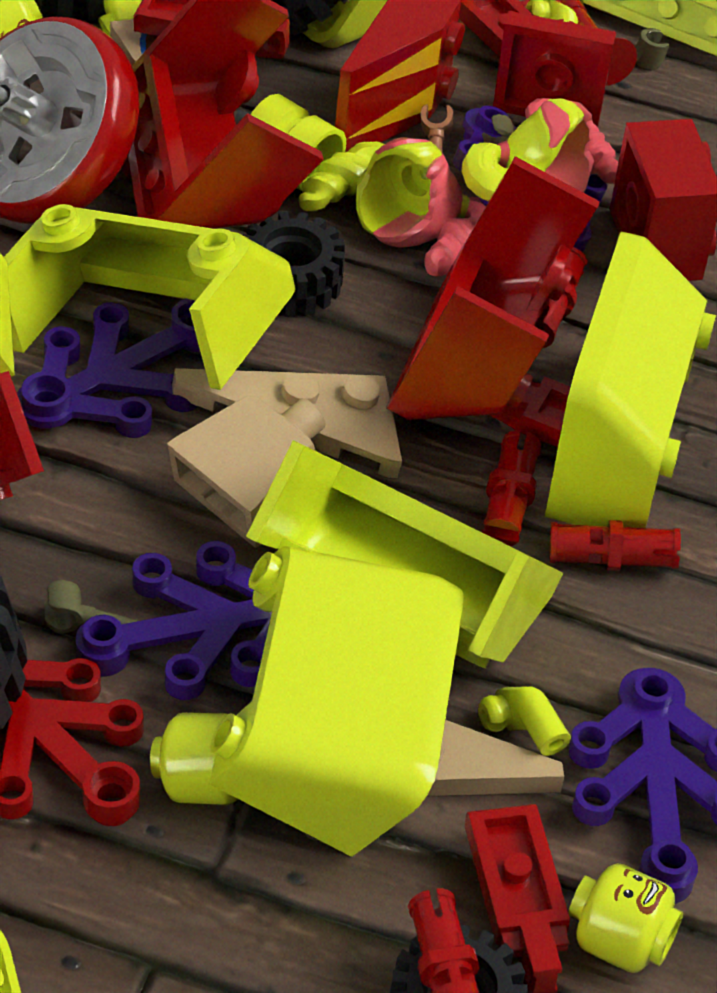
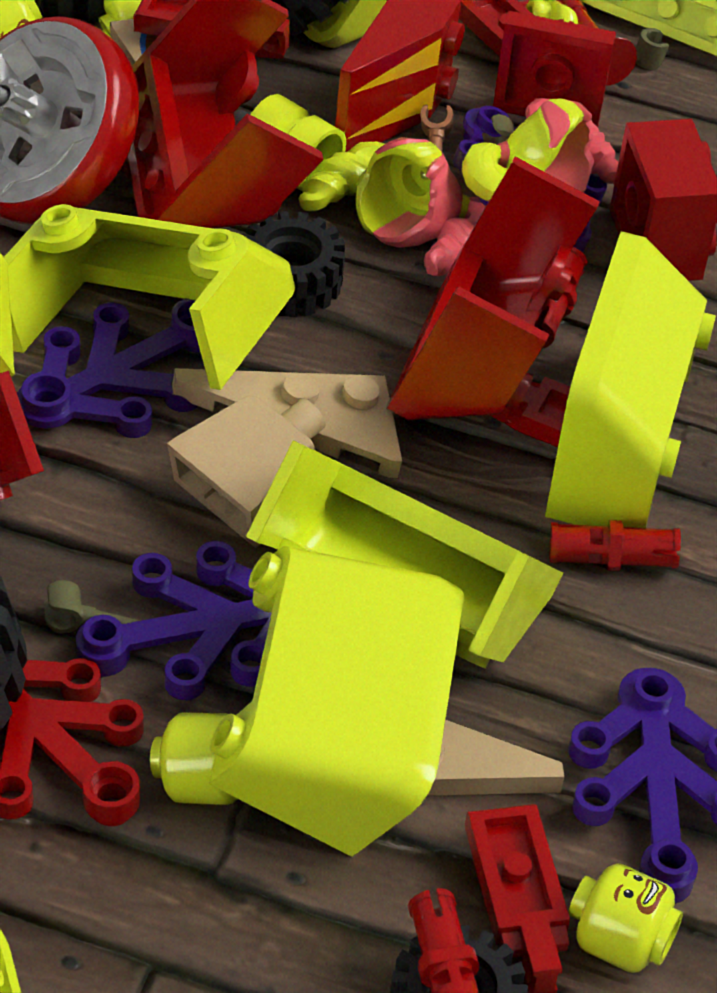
(511, 488): red pin -> none
(525, 710): neon yellow arm -> none

